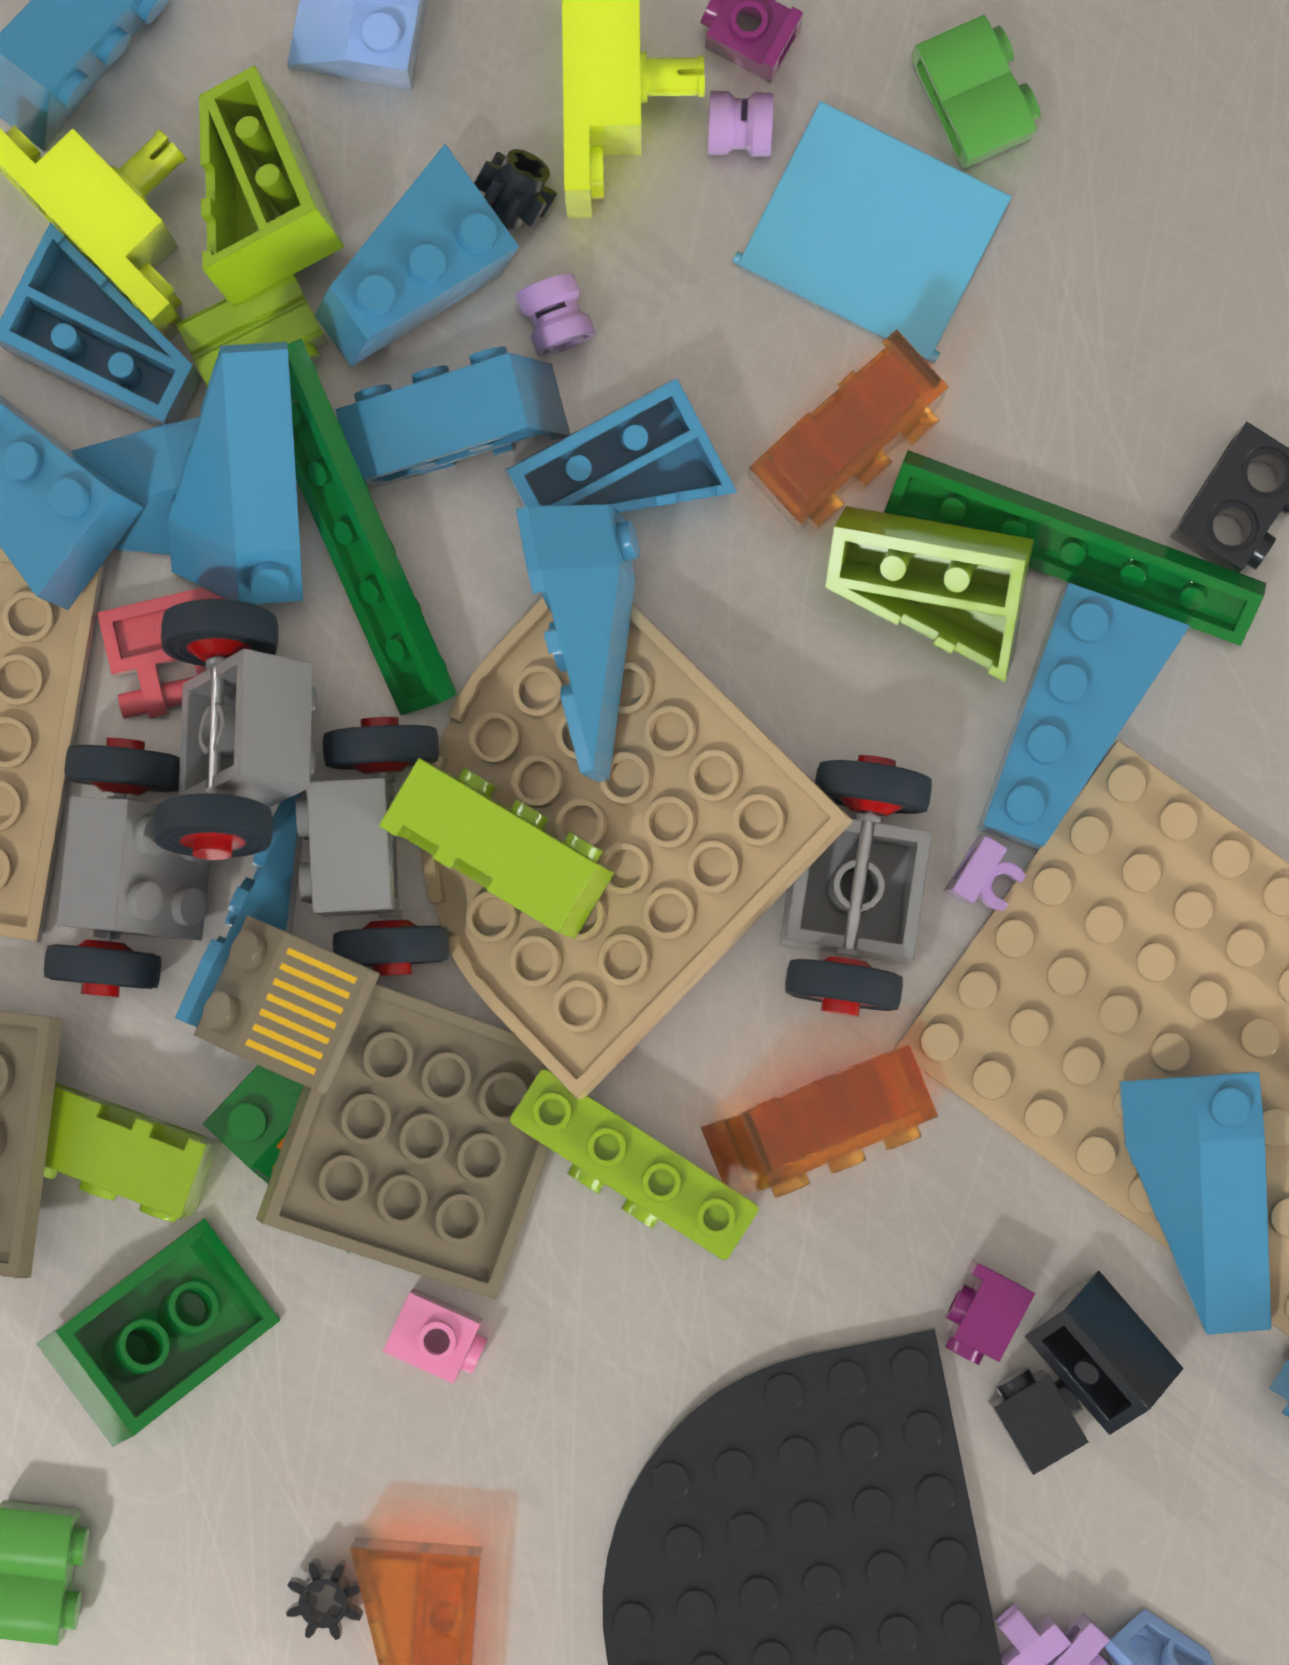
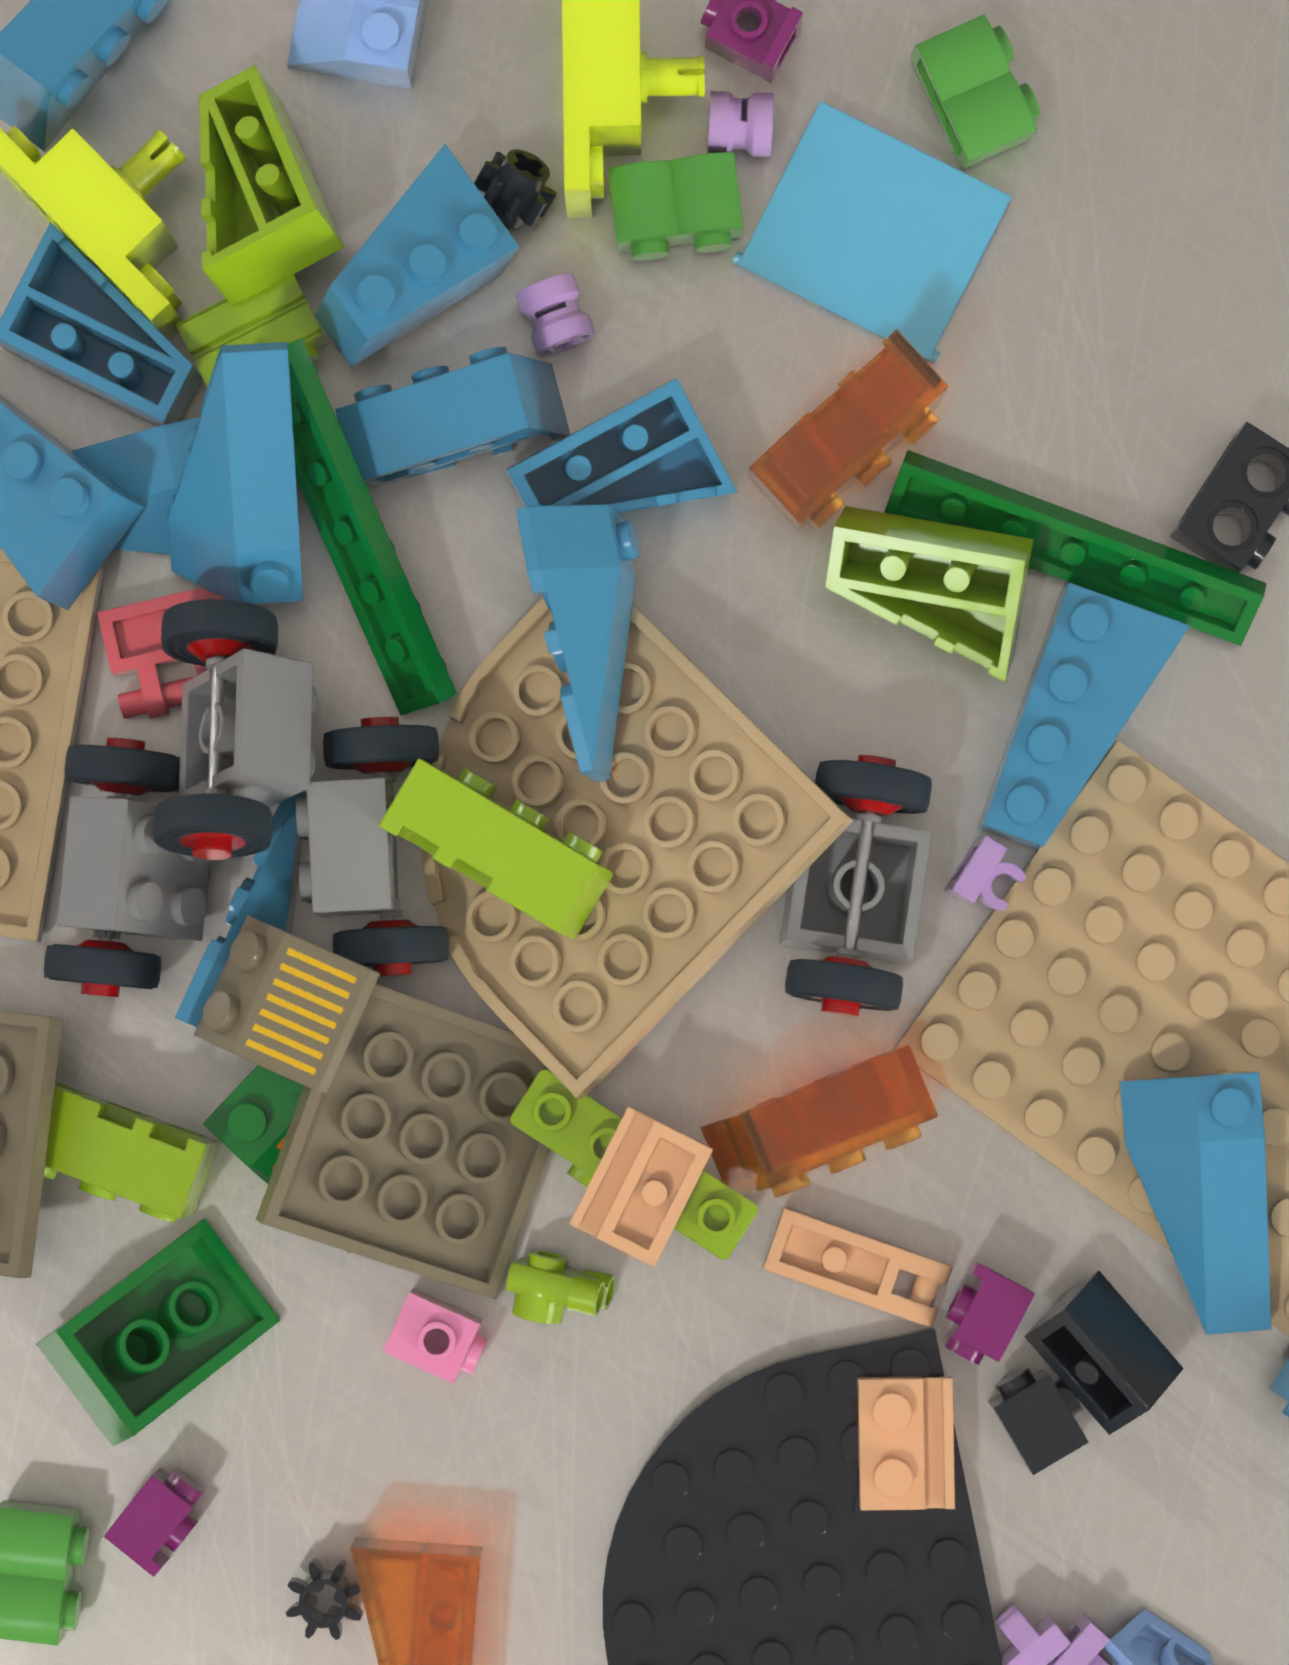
(156, 1519): none -> magenta brick
(546, 1286): none -> lime plate
(641, 1186): none -> light nougat plate
(676, 204): none -> bright green brick
(854, 1266): none -> light nougat plate
(905, 1443): none -> light nougat plate

